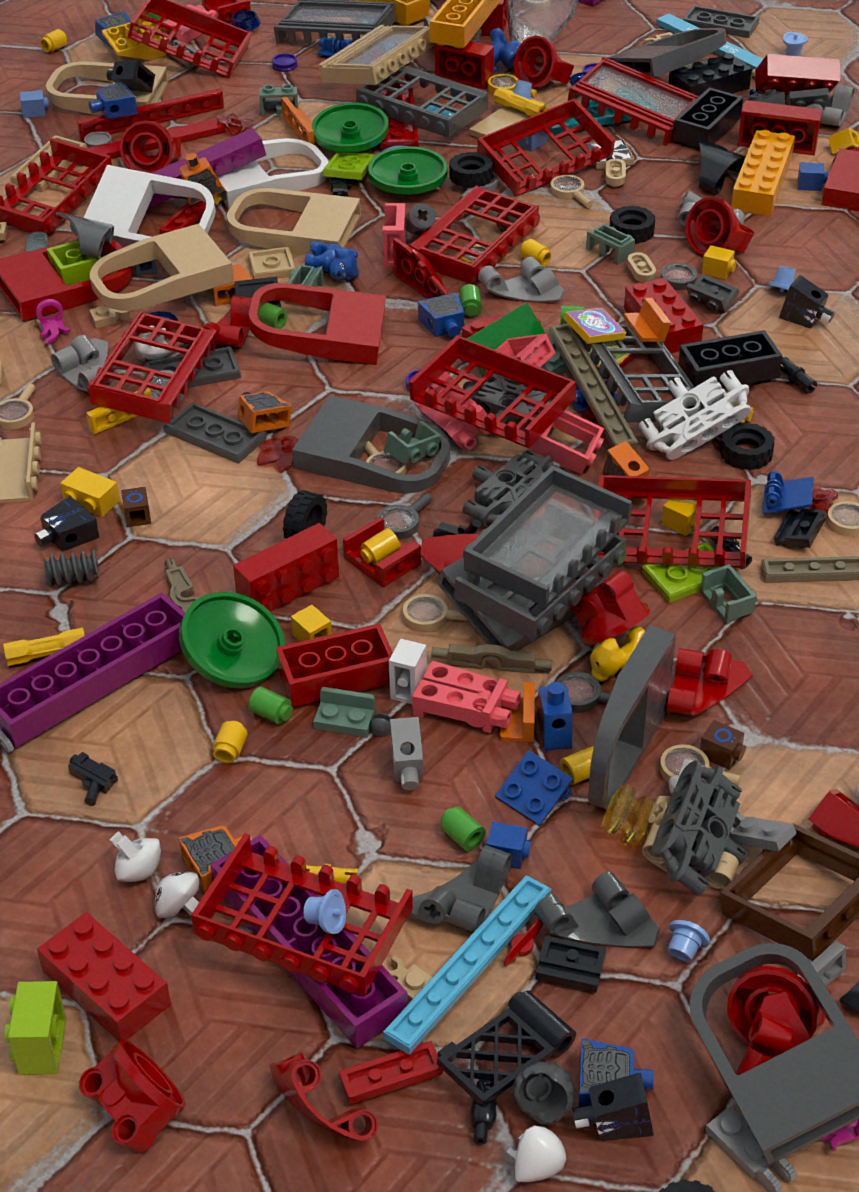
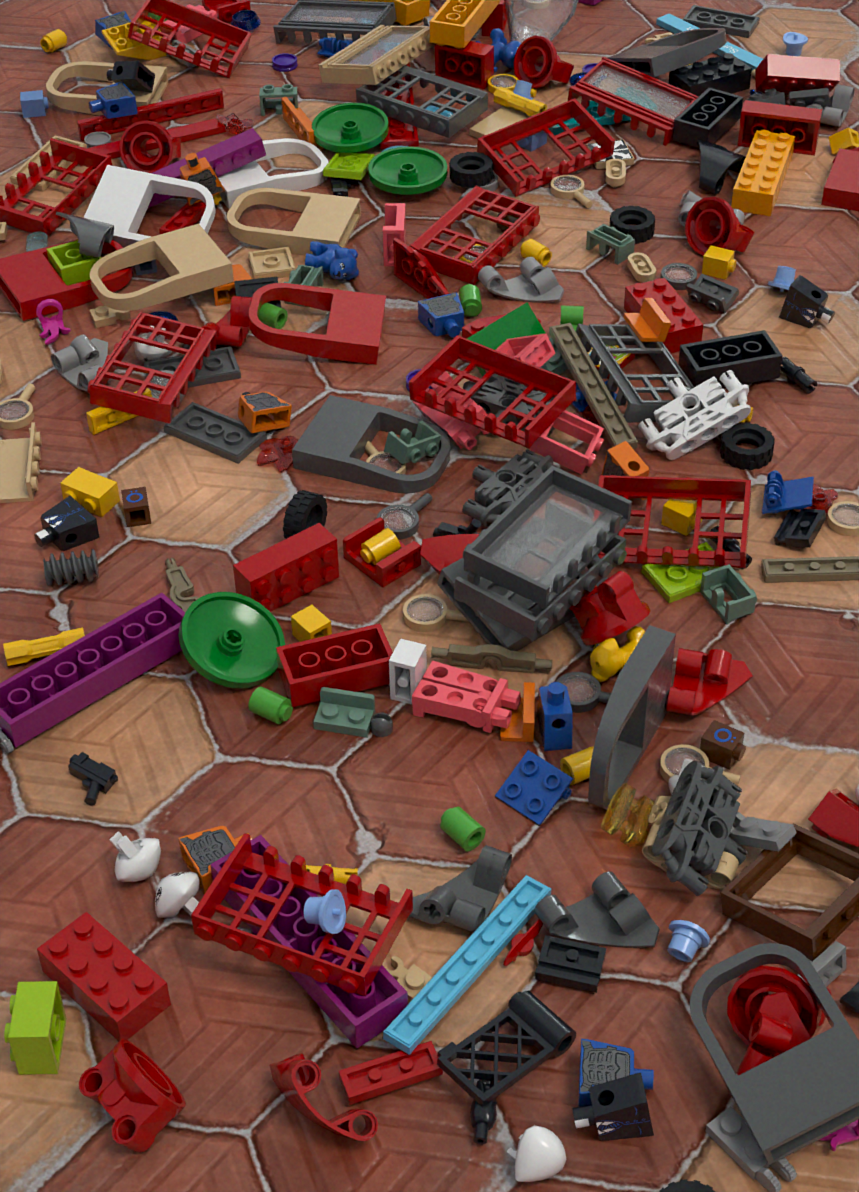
(229, 741): yellow brick -> none
(406, 759): light grey torso -> none
(424, 213): dark grey piece -> none
(510, 840): blue brick -> none
(544, 1092): dark grey hair -> none
(595, 325): tile -> none
(811, 176): blue brick -> none

